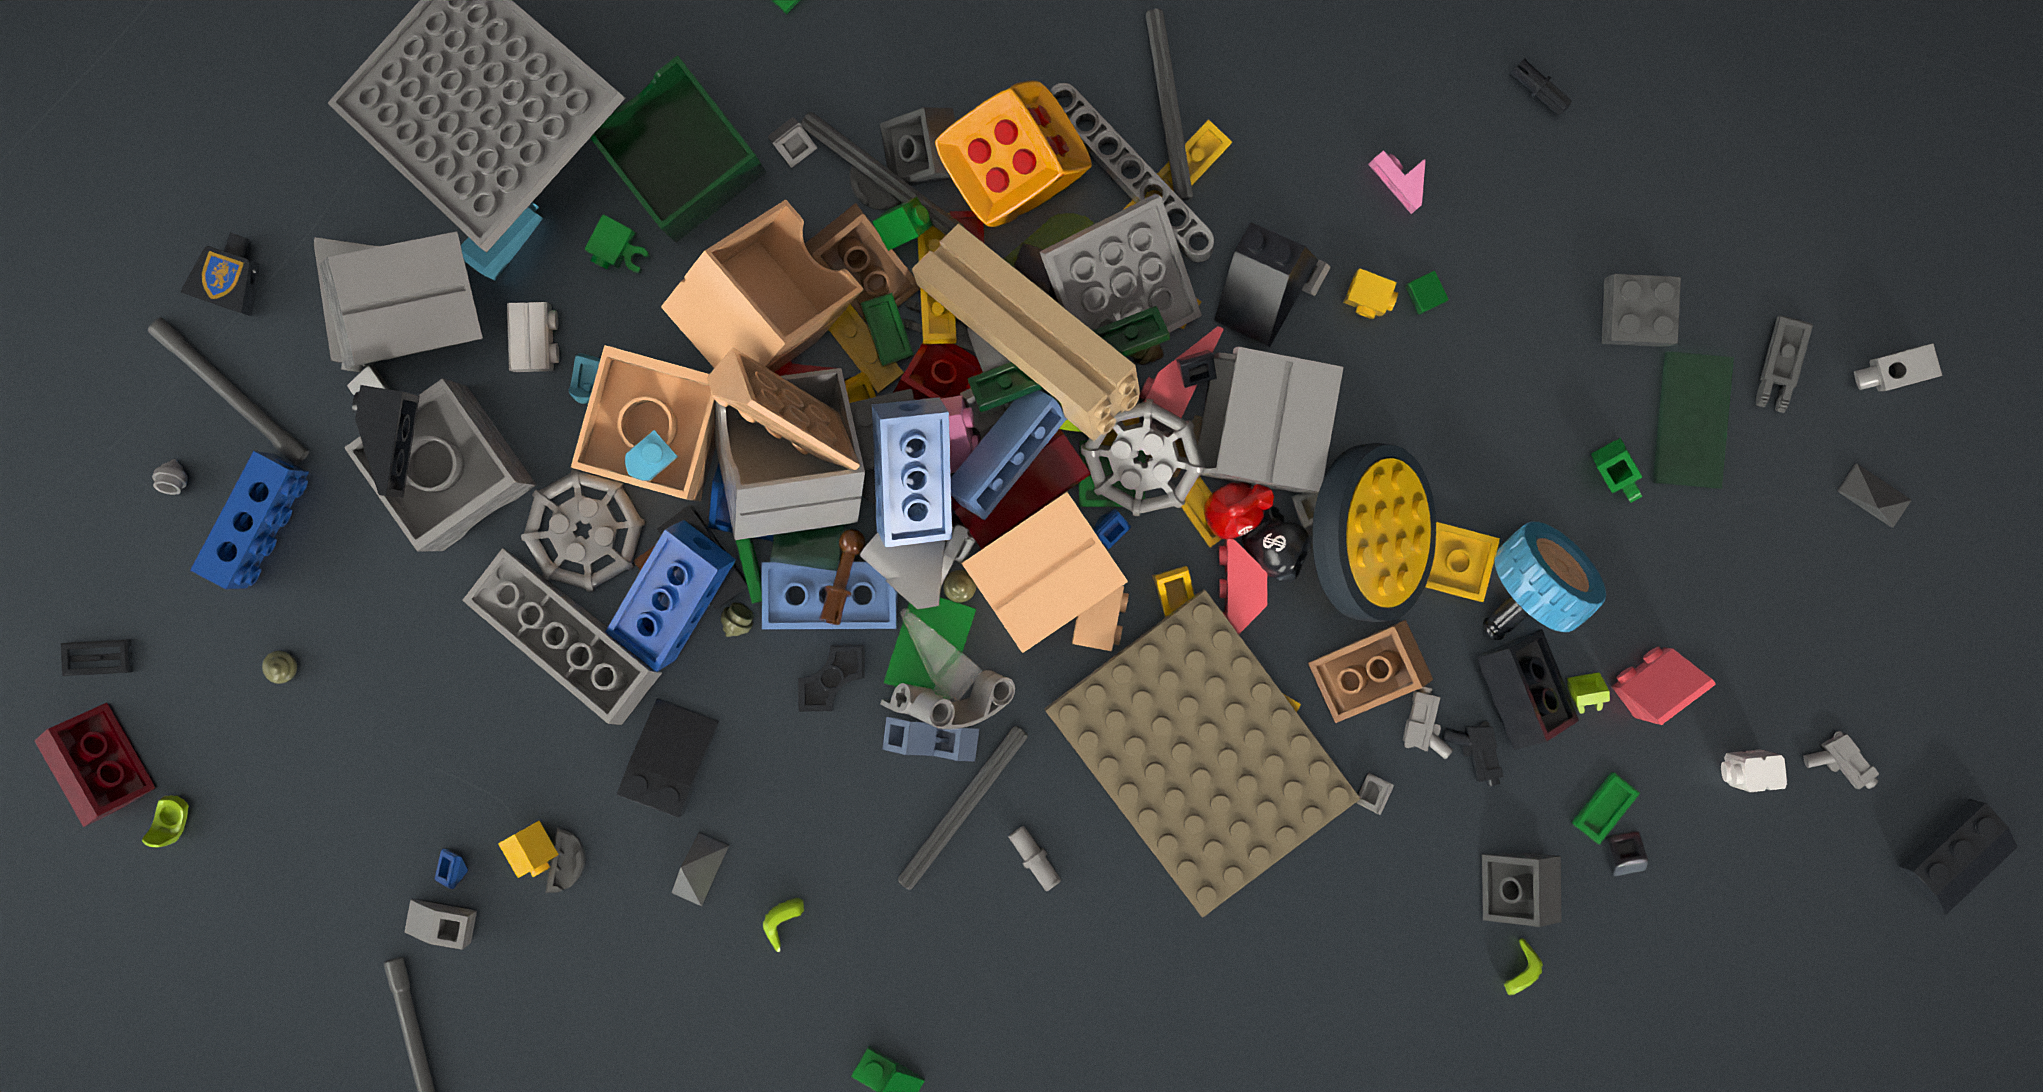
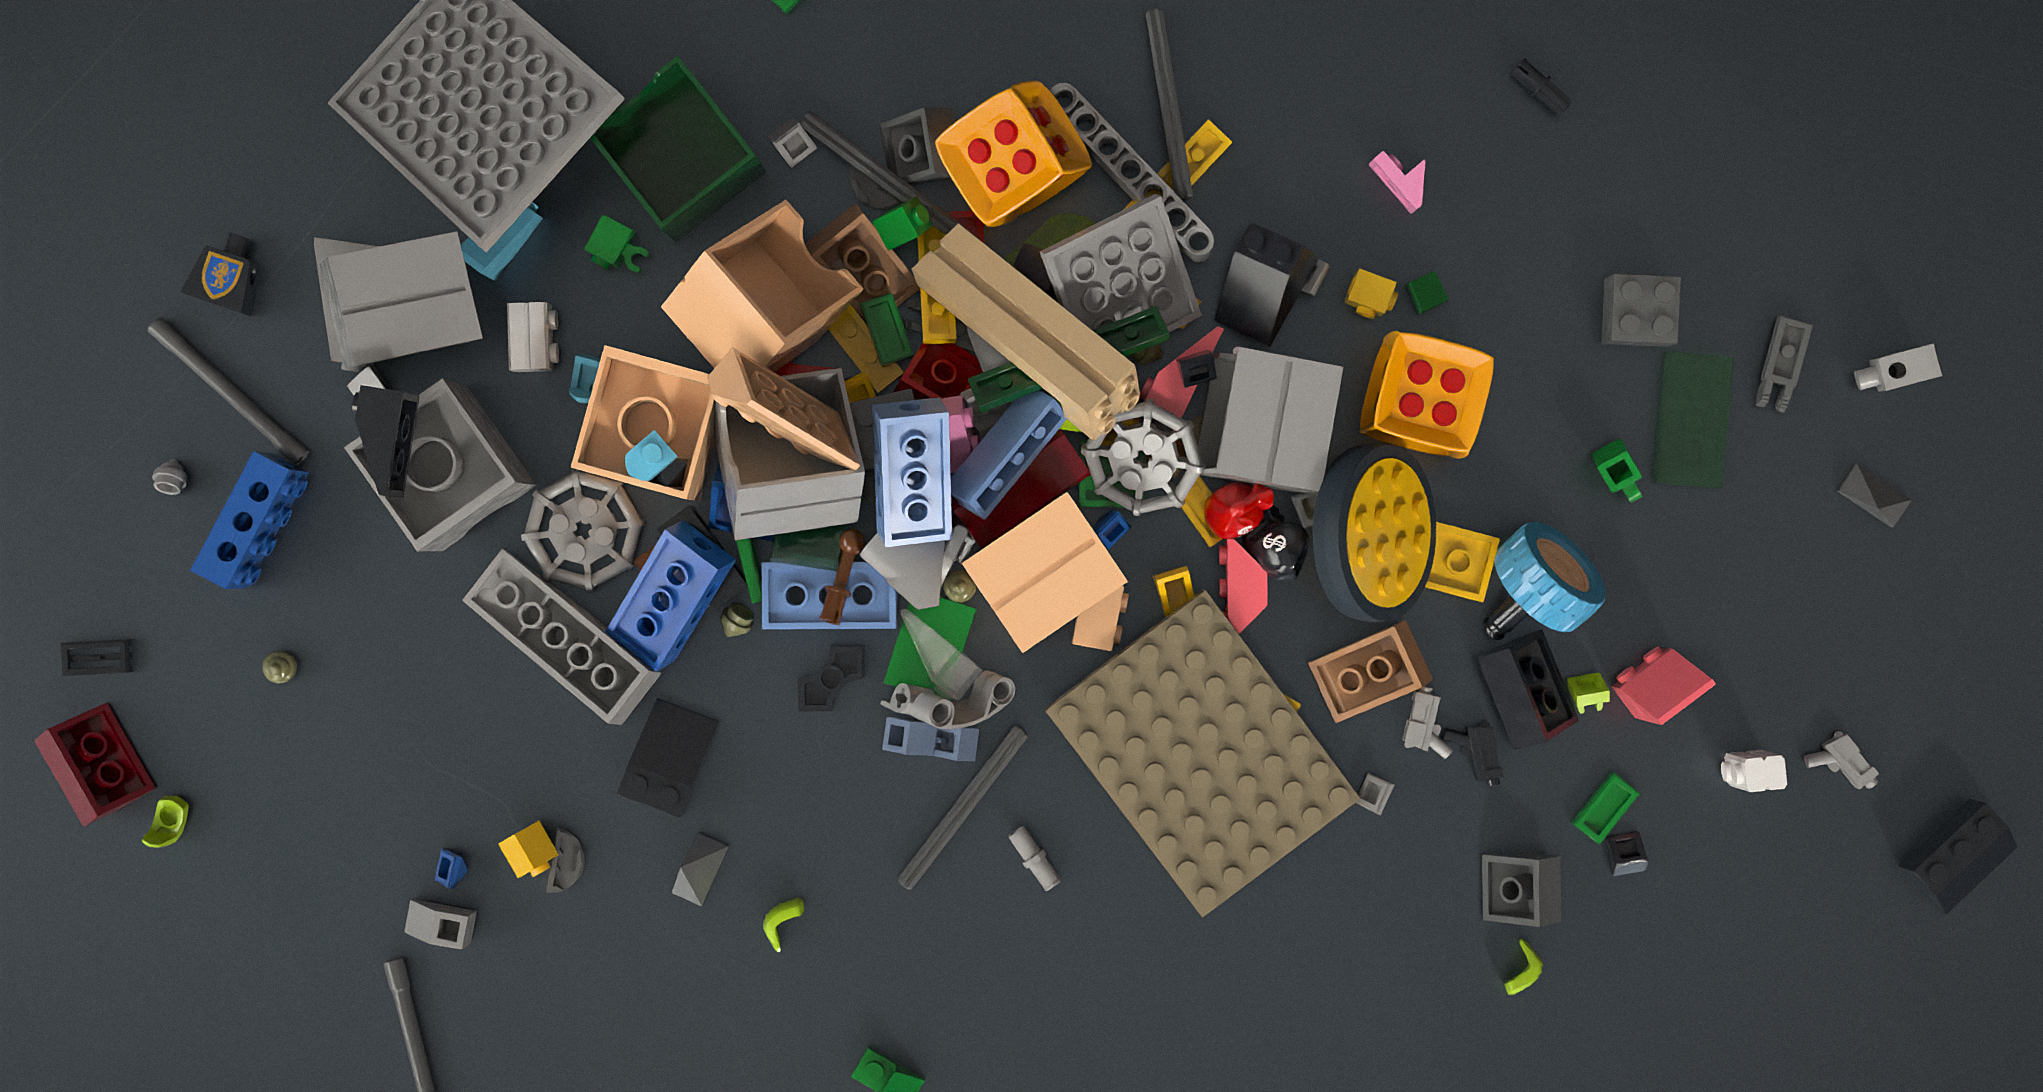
(672, 474): none -> black slope
(1427, 394): none -> light orange piece

